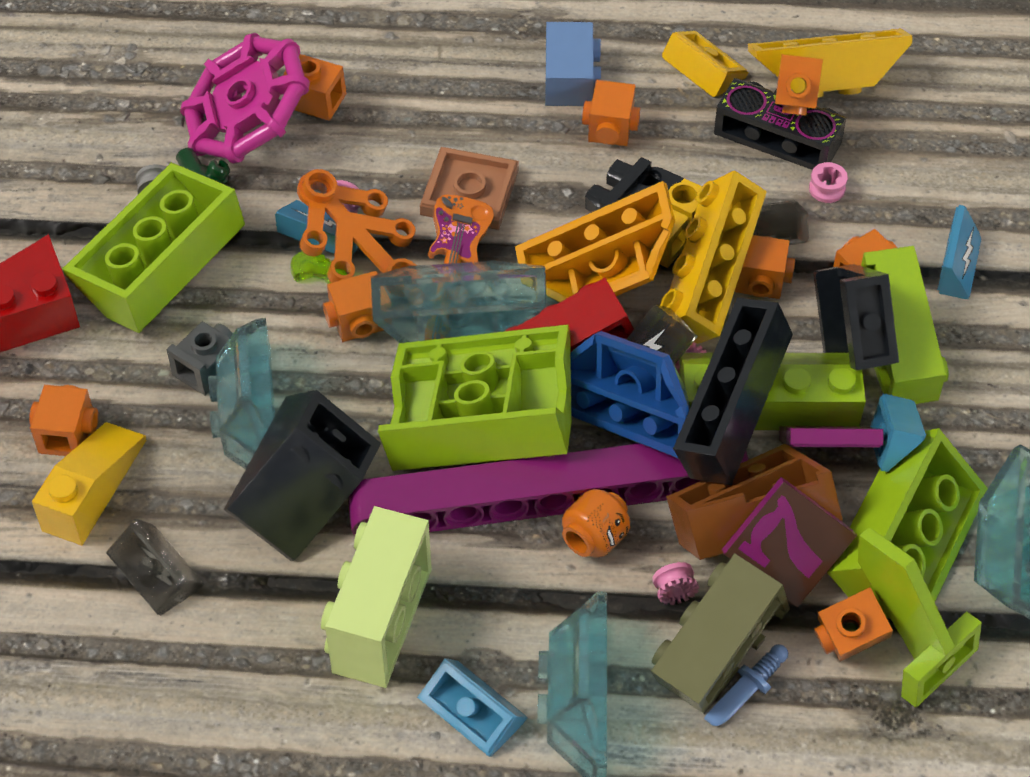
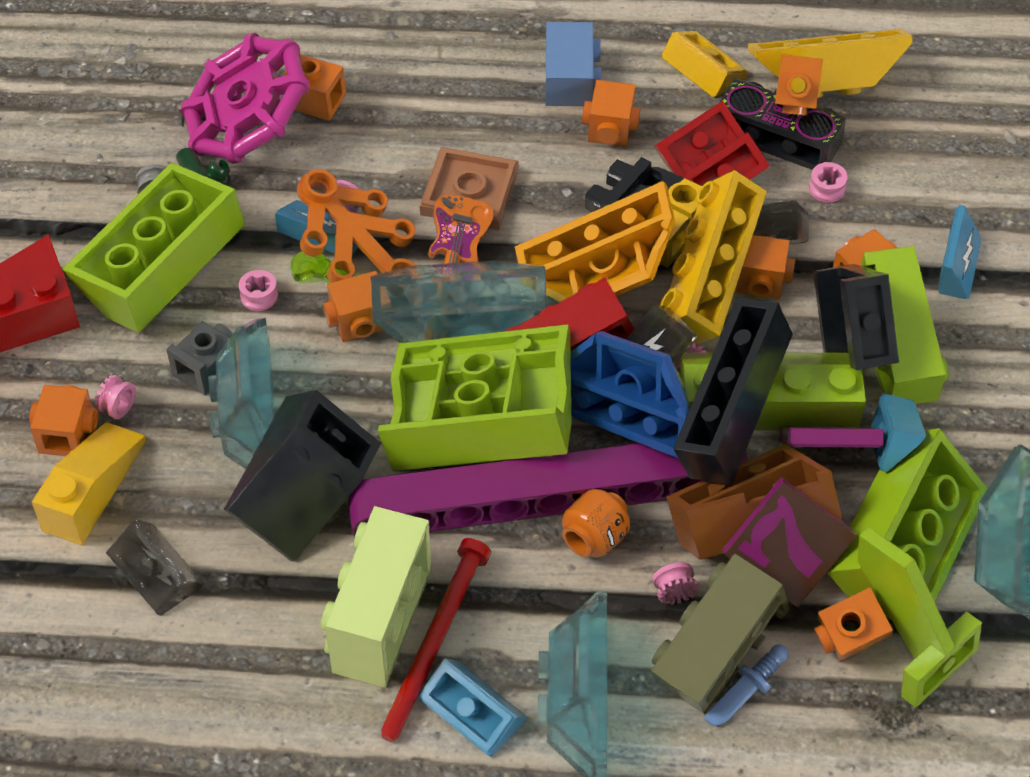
(115, 397): none -> bright pink bush
(258, 300): none -> bright pink bush
(472, 554): none -> red bar
(711, 148): none -> red slope

